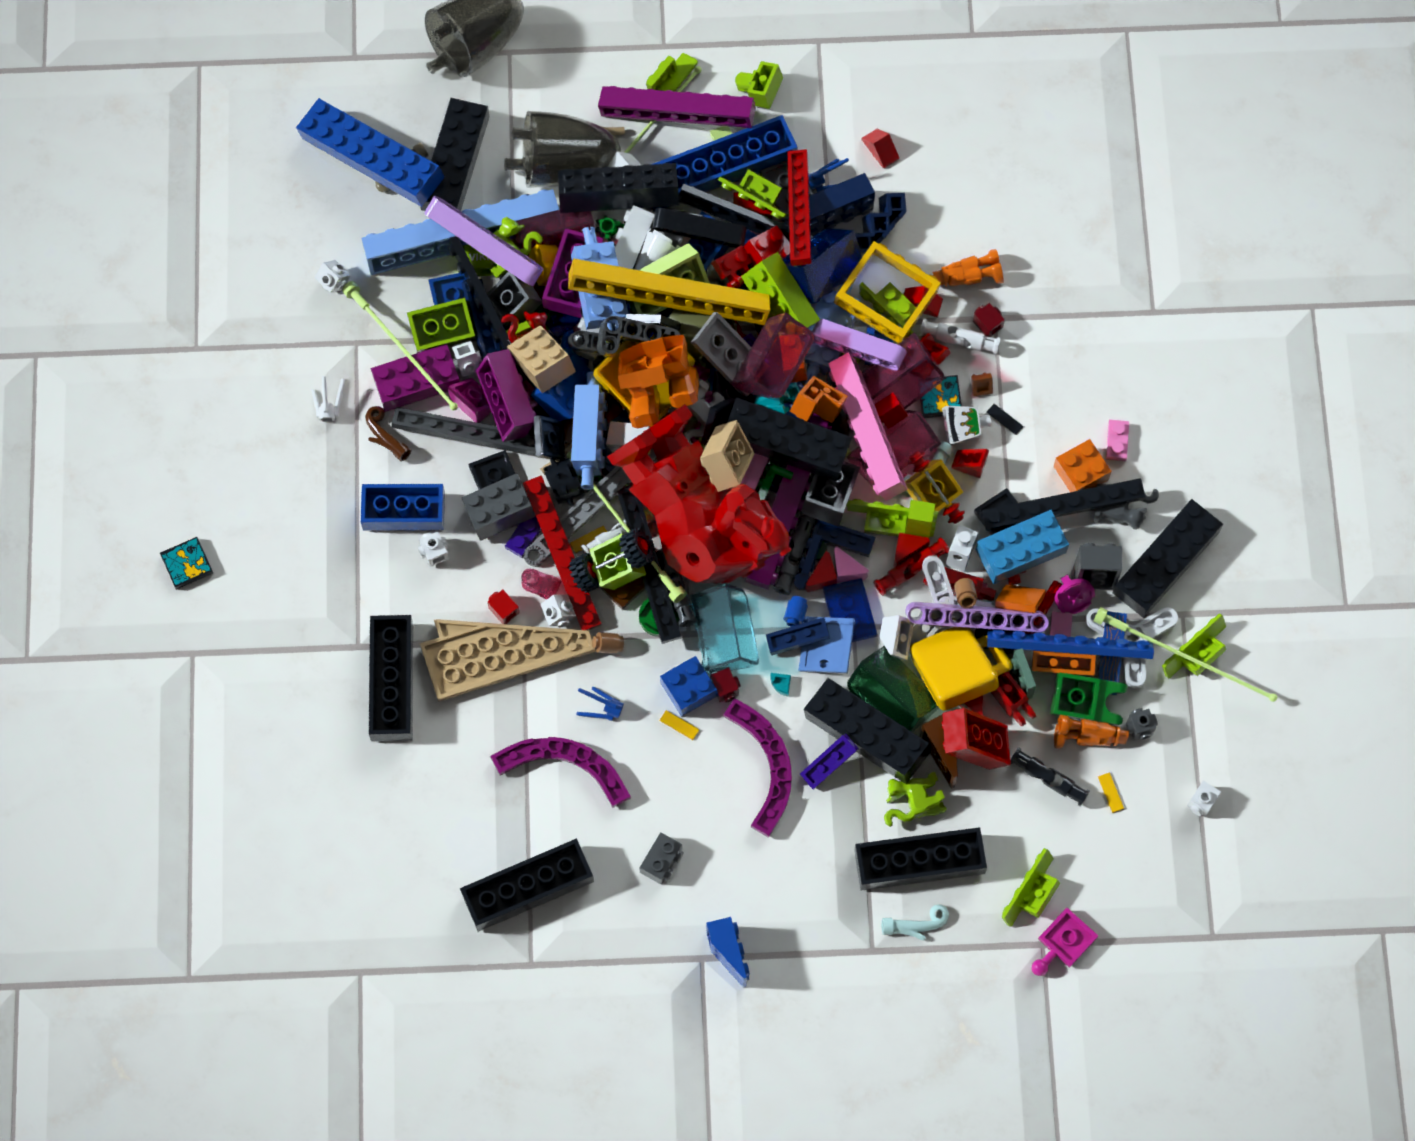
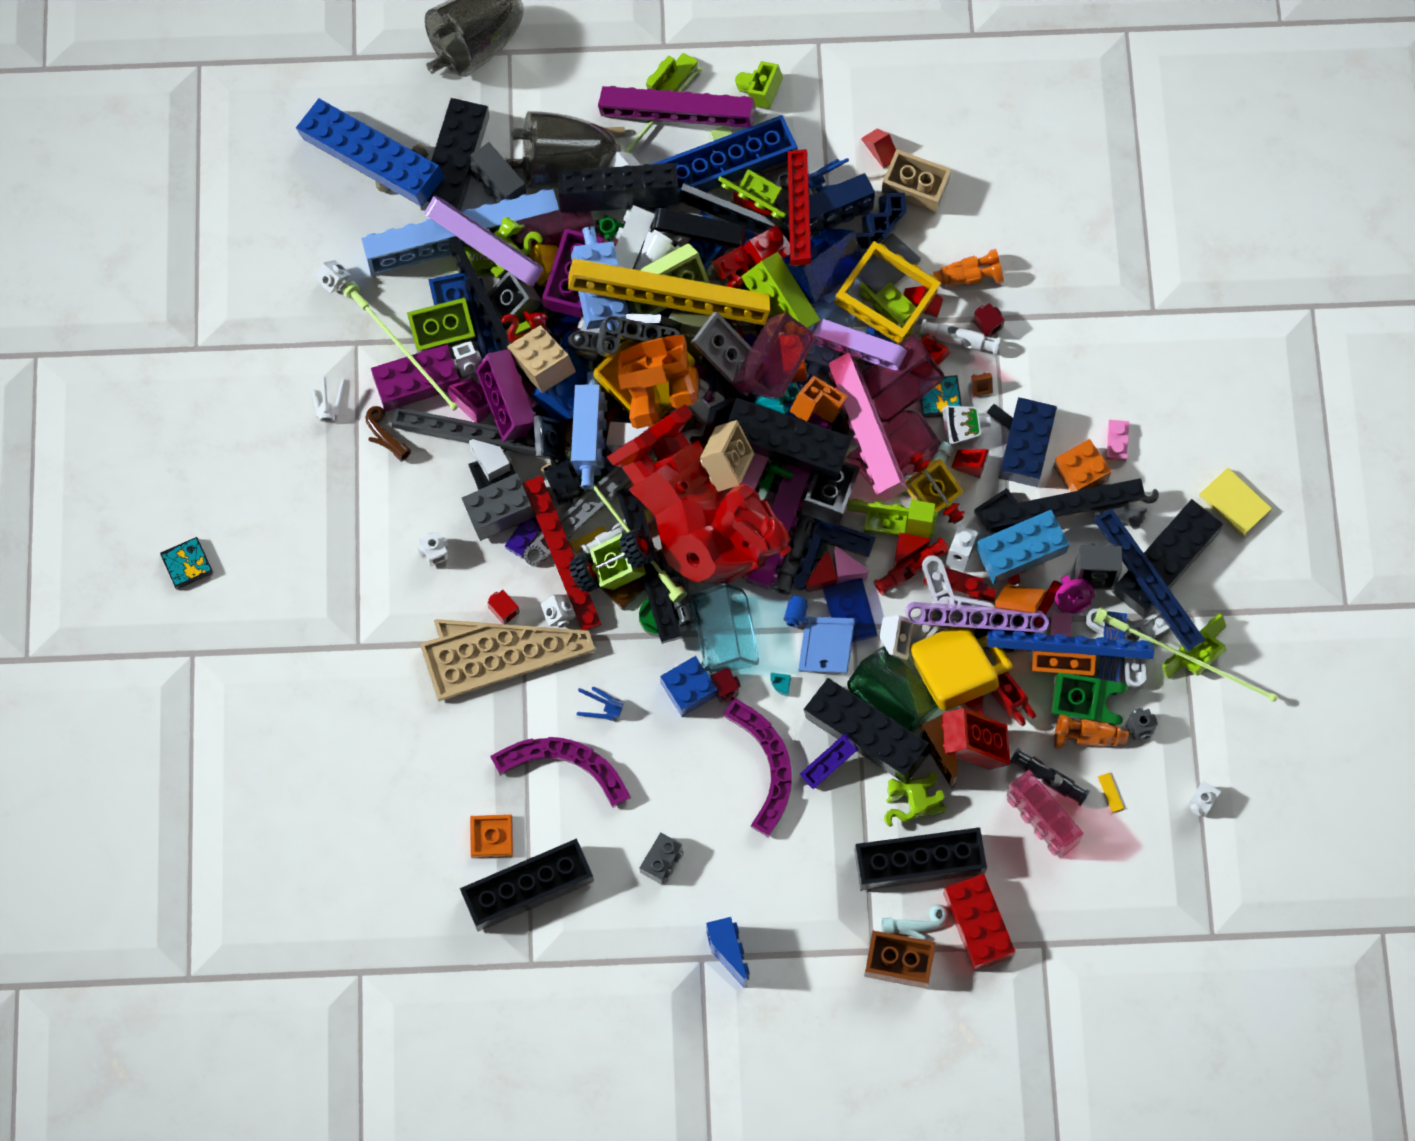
(391, 678): black brick -> none
(402, 507): blue brick -> none
(490, 458): none -> white slope
(491, 836): none -> orange tile
(496, 174): none -> dark grey brick
(542, 585): clear pink piece -> none
(608, 643): medium nougat brick -> none
(679, 725): yellow window -> none
(797, 636): dark blue plate -> none
(879, 273): none -> dark grey tile
(890, 410): red brick -> none
(899, 959): none -> dark orange brick
(918, 179): none -> tan brick
(965, 593): medium nougat brick -> none
(979, 922): none -> red brick
(1023, 673): sand green plate -> none
(1027, 442): none -> dark blue brick
(1034, 891): lime bracket -> none
(1044, 814): none -> clear pink brick
(1065, 938): dark pink plate -> none
(1150, 581): none -> dark blue plate
(1235, 502): none -> light yellow tile

